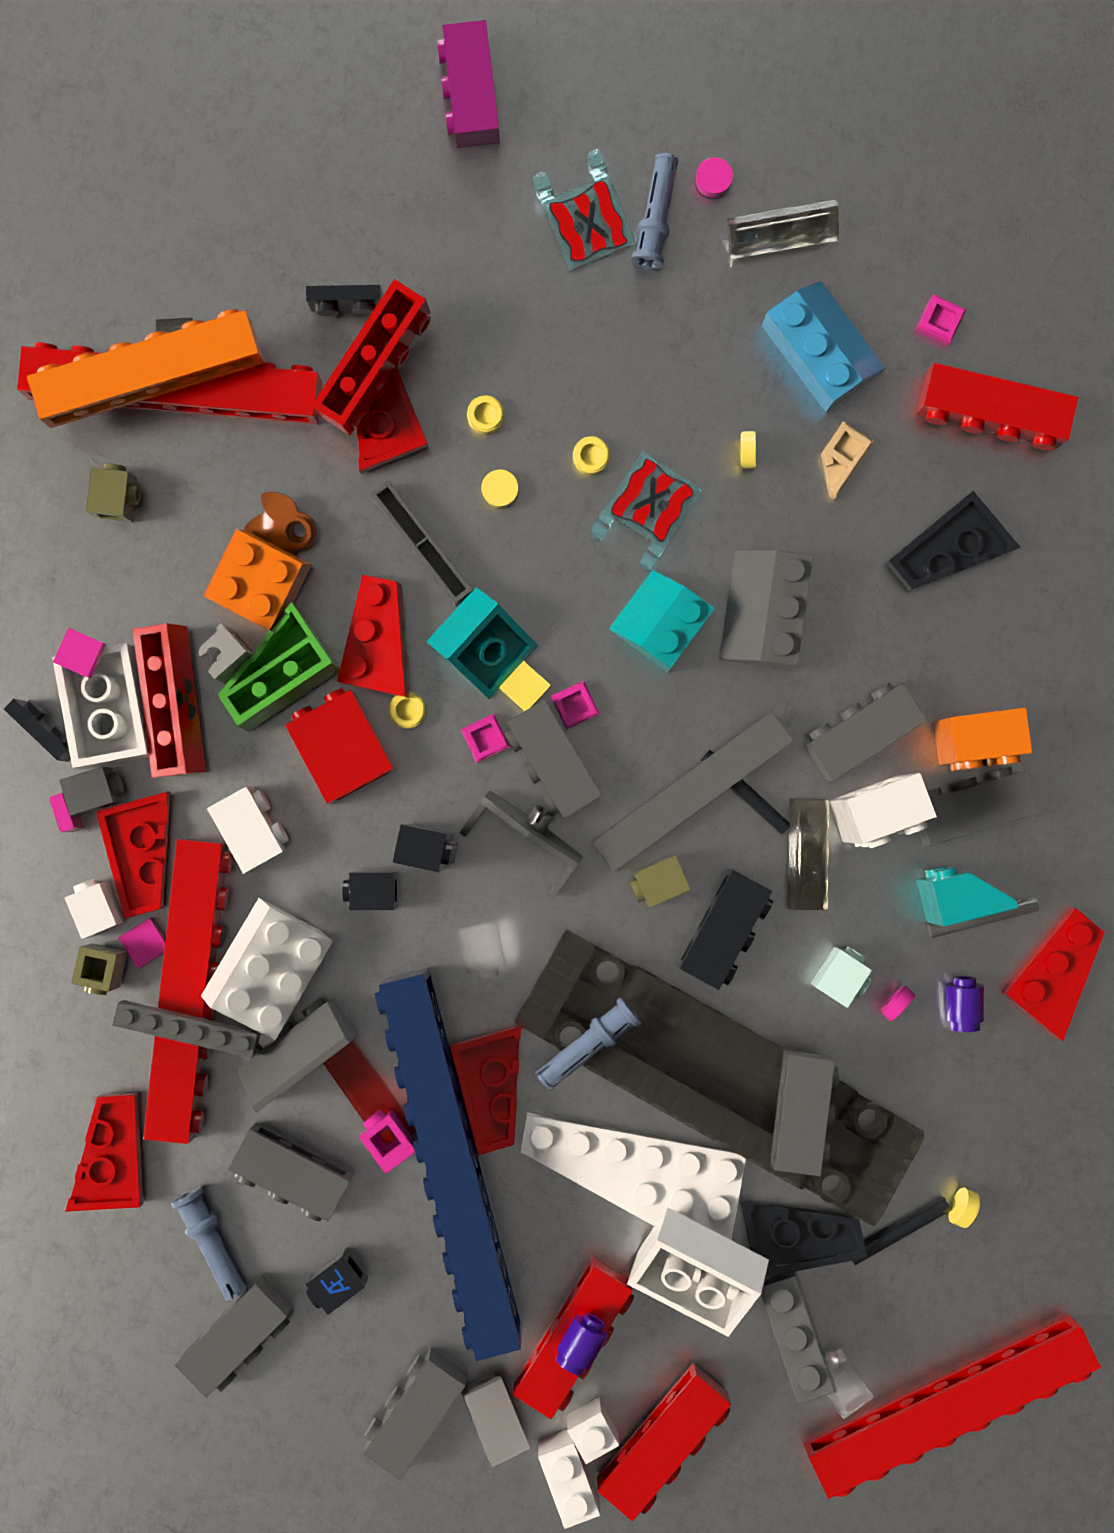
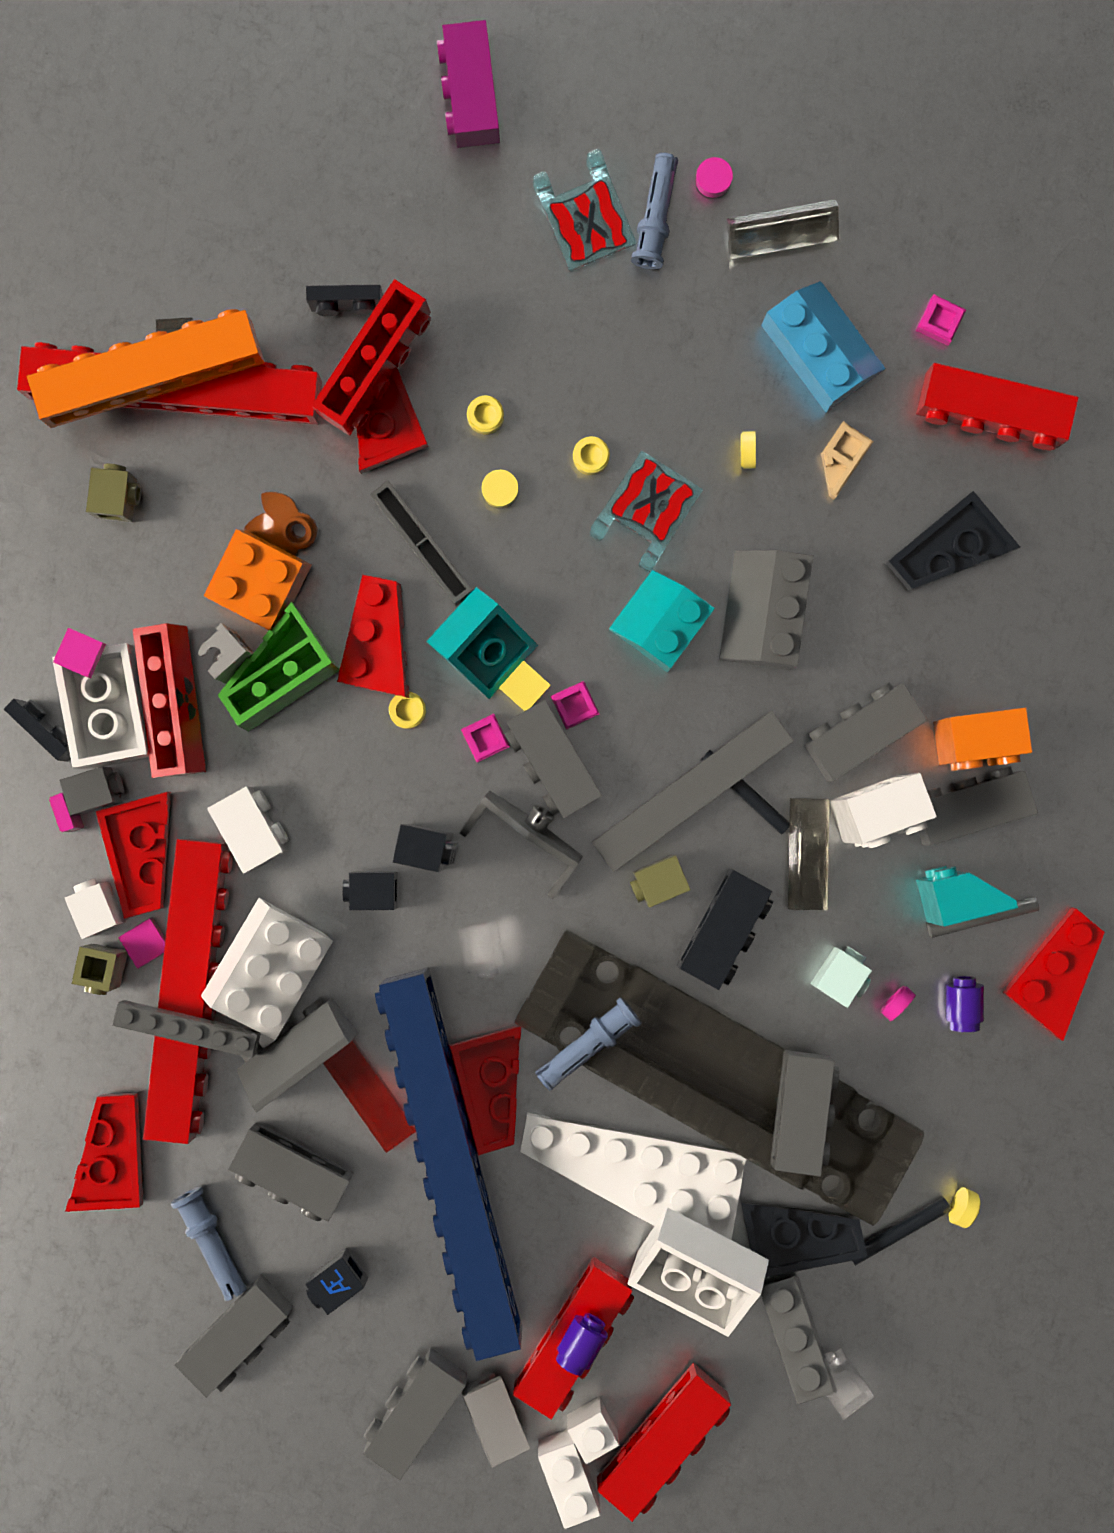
(339, 745): red brick -> none
(387, 1153): dark pink brick -> none
(951, 1407): red brick -> none

